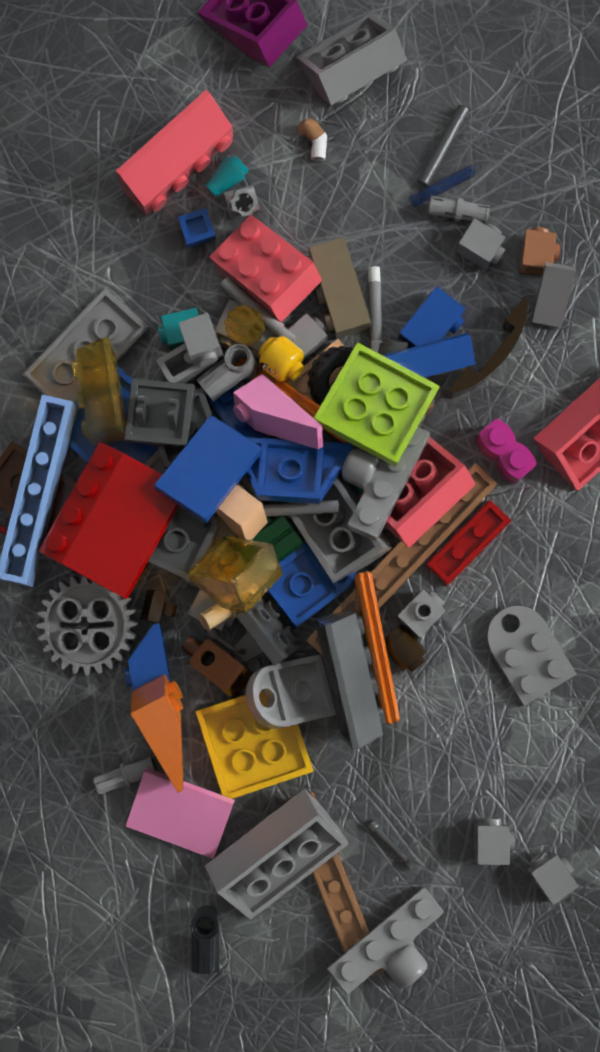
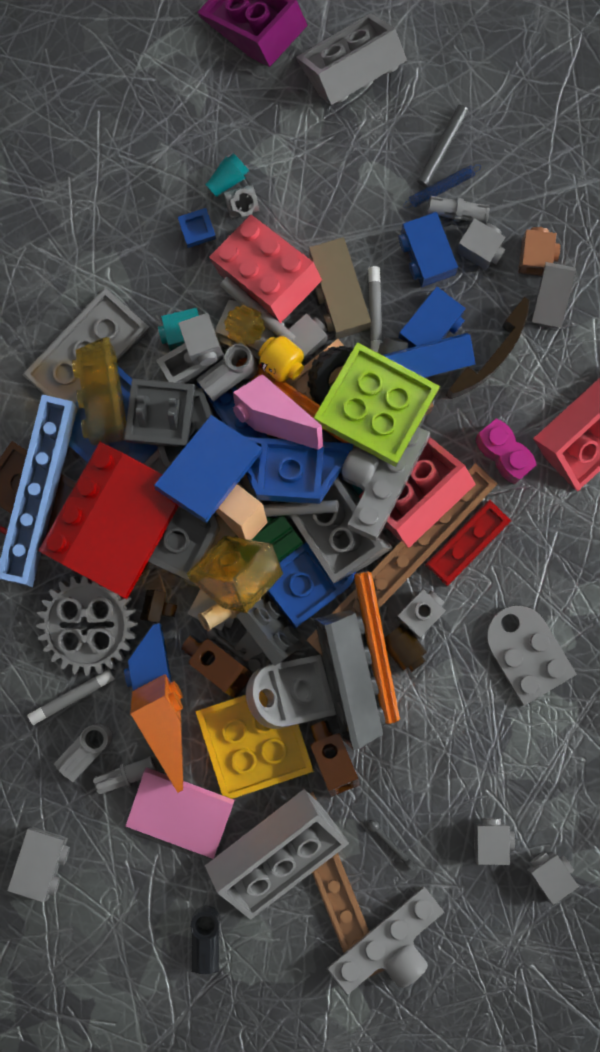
(38, 864): none -> light grey brick
(71, 697): none -> light grey bar
(82, 752): none -> light grey piece
(175, 154): coral slope -> none
(318, 137): arm -> none
(338, 771): none -> reddish brown torso
(428, 250): none -> blue brick

